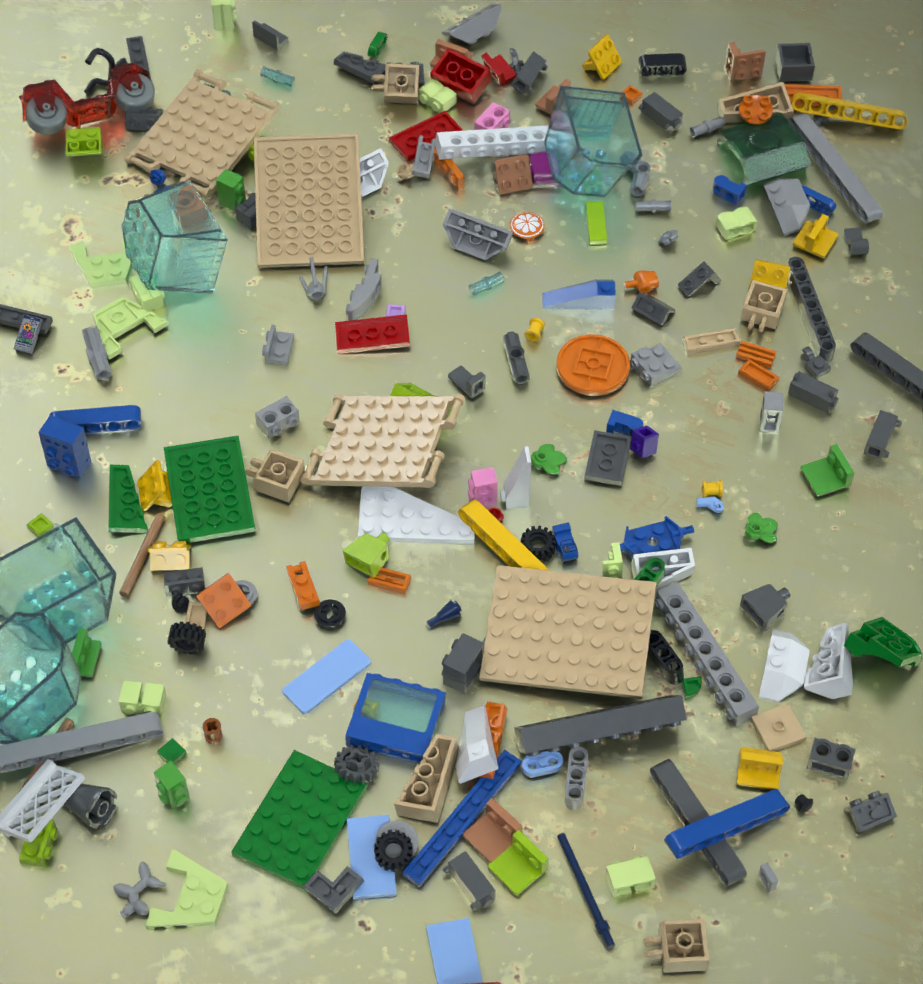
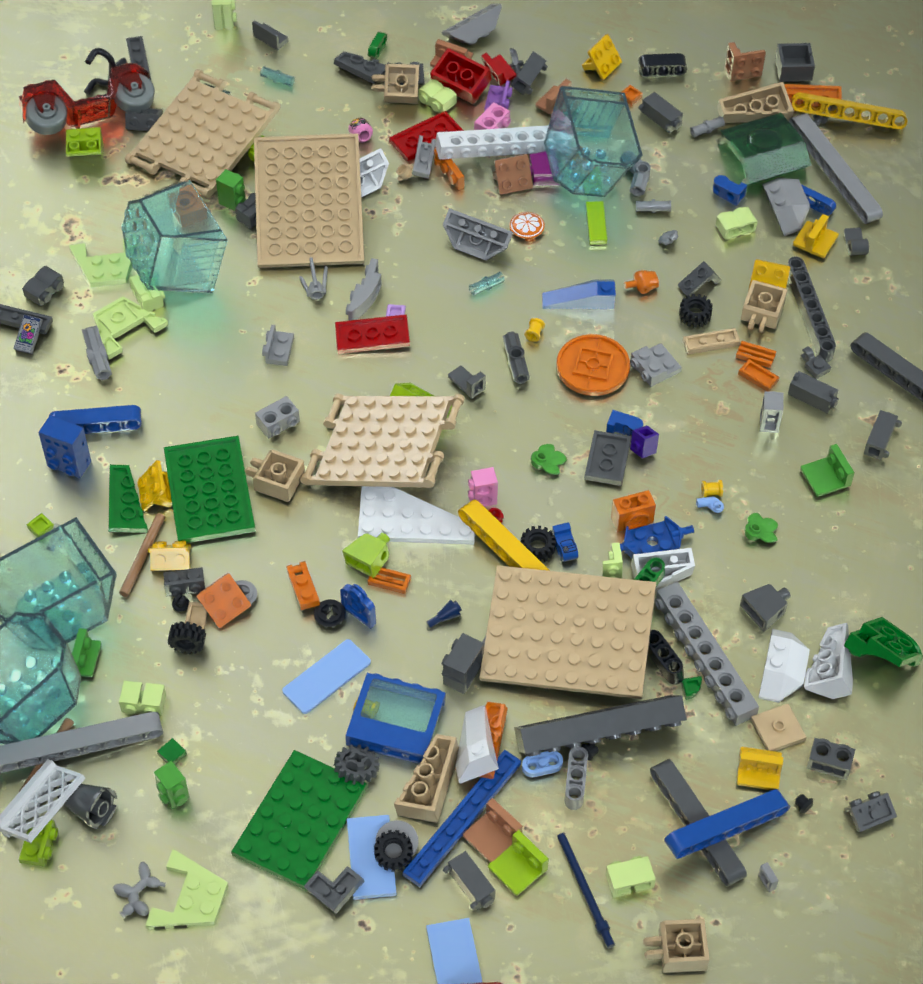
(43, 285): none -> dark grey brick
(157, 177): blue plate -> none
(212, 730): dark orange bush -> none
(358, 604): none -> blue plate
(361, 127): none -> bright pink head
(499, 95): none -> medium lavender bracket
(517, 484): white wedge -> none
(591, 749): none -> black piece
(633, 511): none -> orange brick
(652, 308): dark grey panel -> none
(695, 318): none -> black tyre
(755, 109): orange dish -> none

